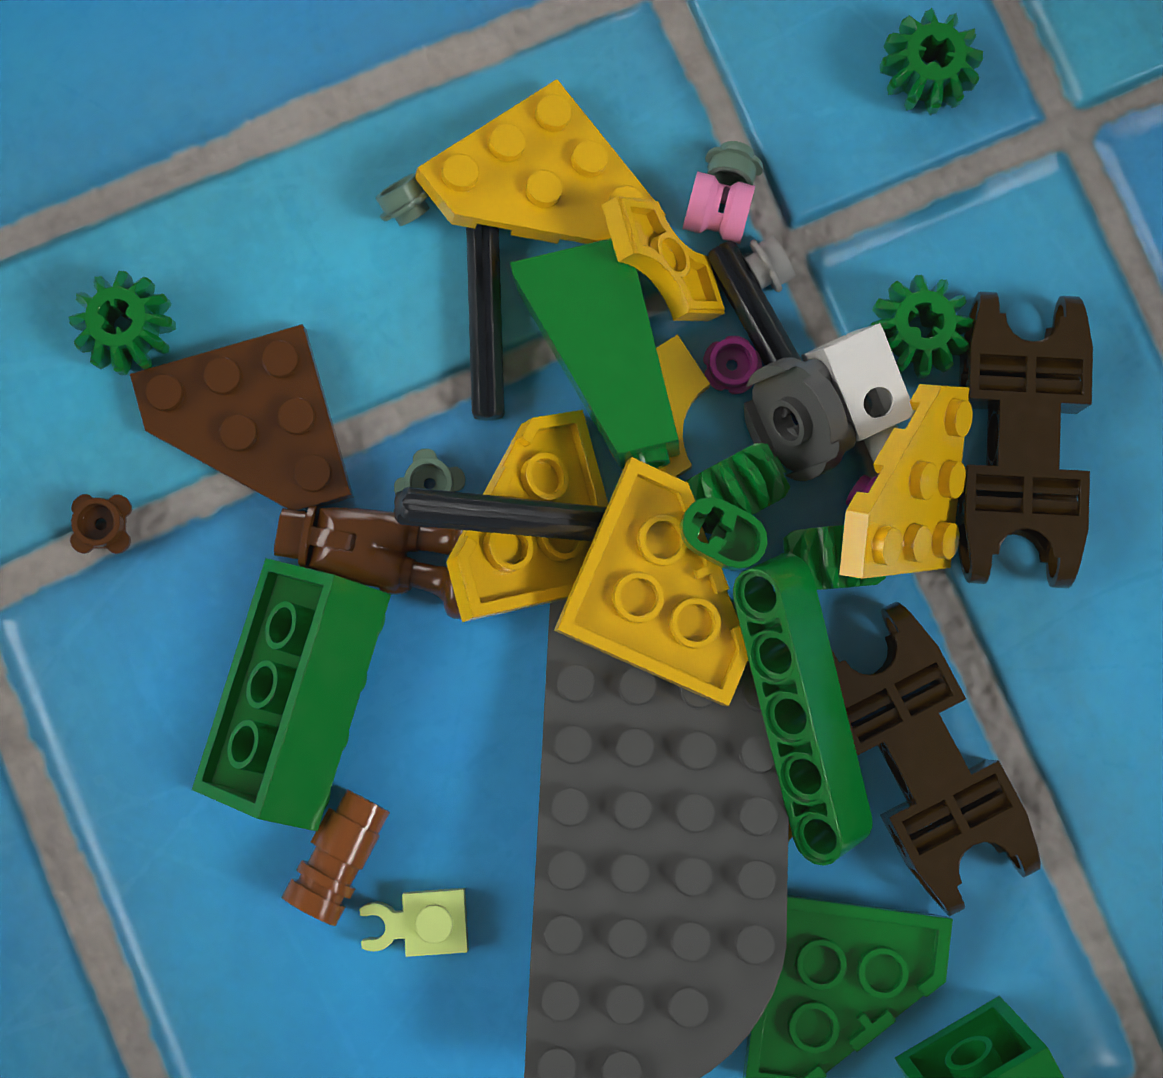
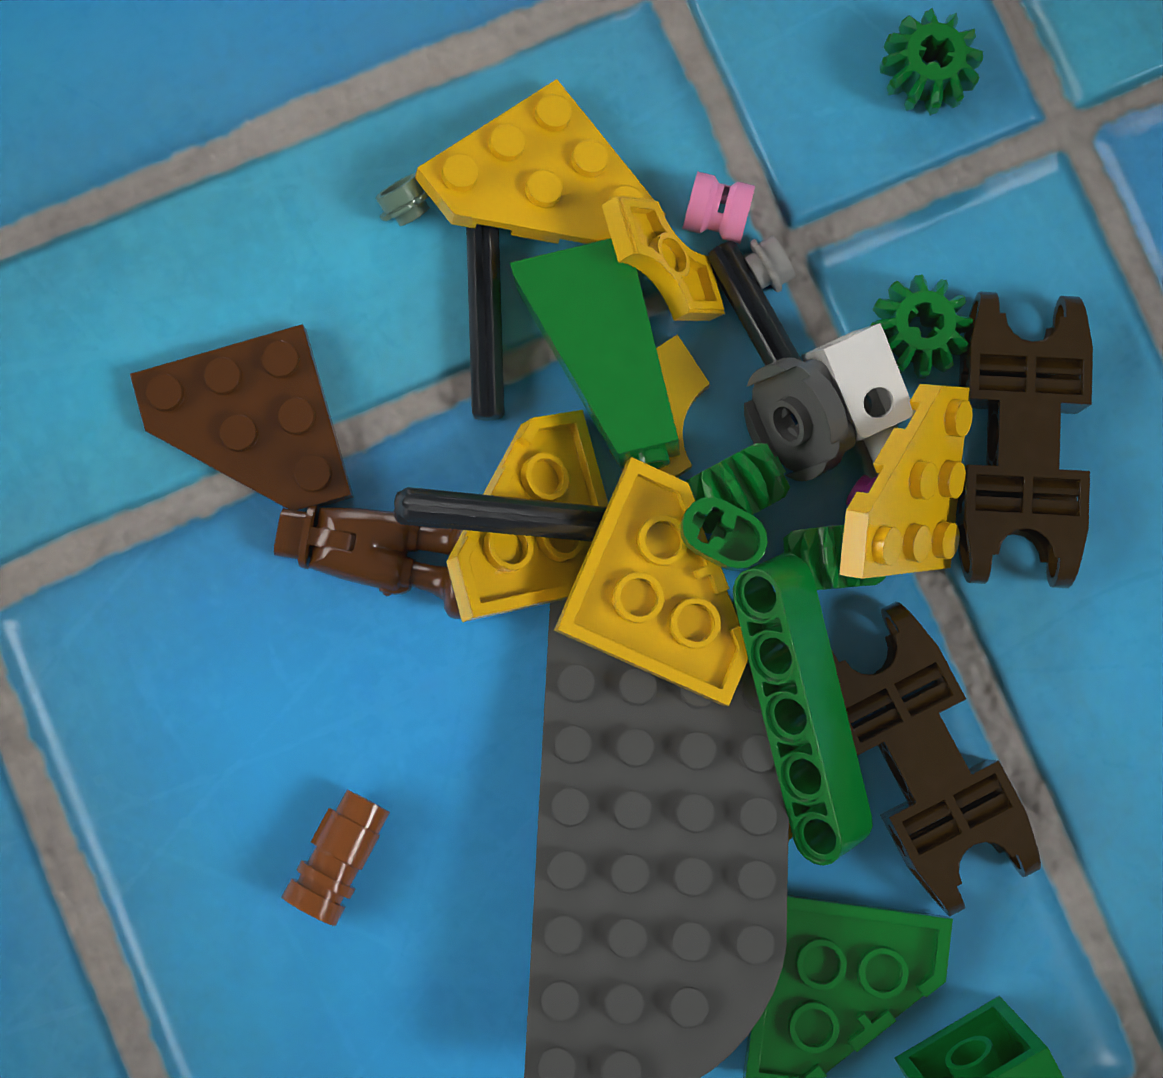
(85, 515): reddish brown plate -> none
(111, 343): green gear -> none
(291, 694): green slope -> none
(427, 466): sand green plate -> none
(430, 923): yellowish green plate -> none
(733, 163): sand green plate -> none
(735, 349): magenta plate -> none

